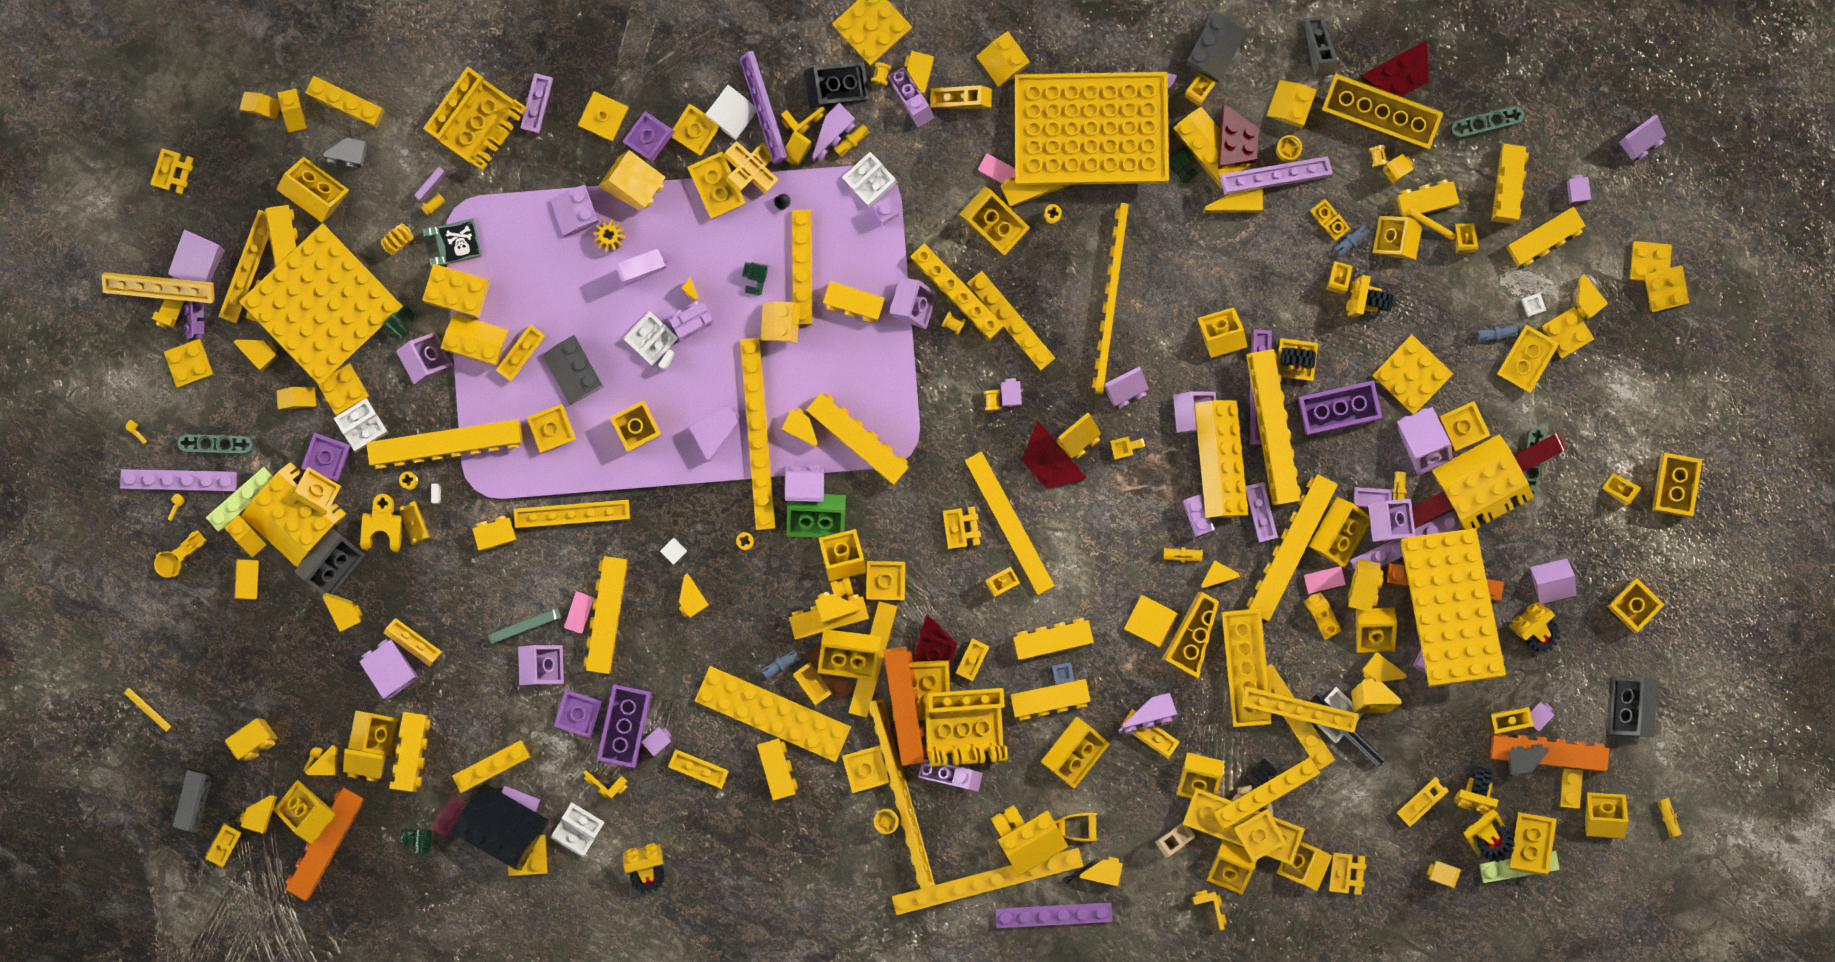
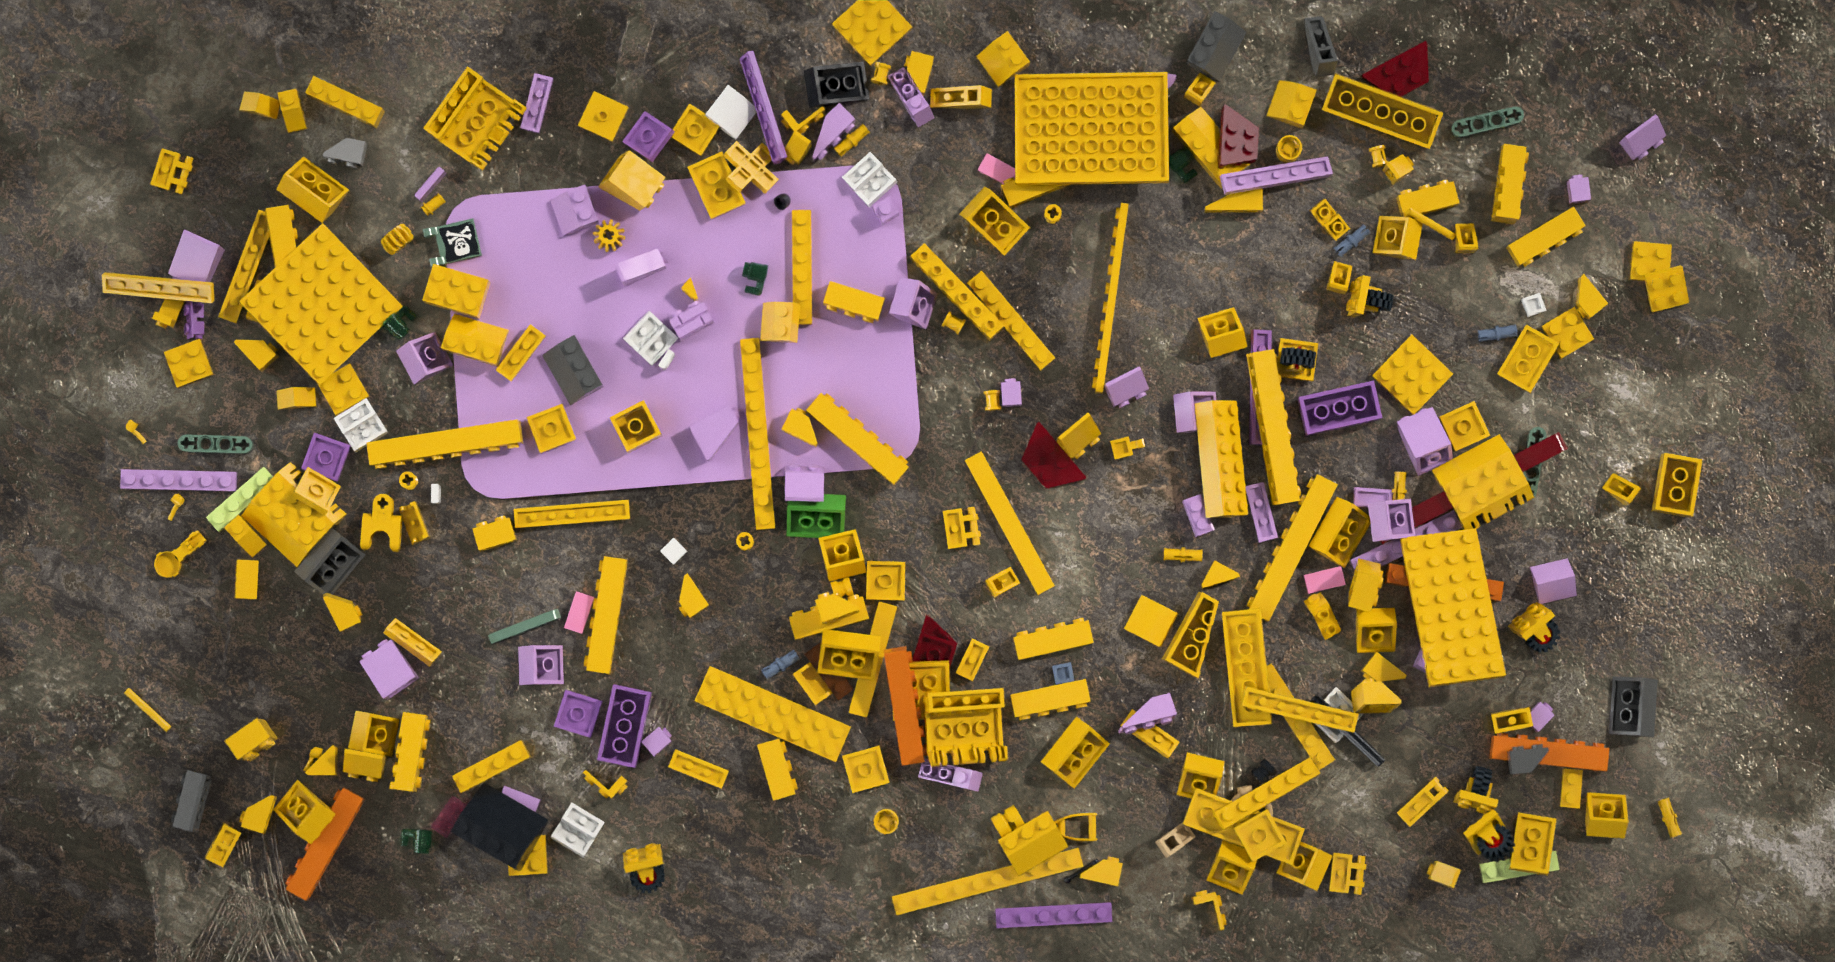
(899, 787): yellow plate -> none
(1635, 605): yellow brick -> none

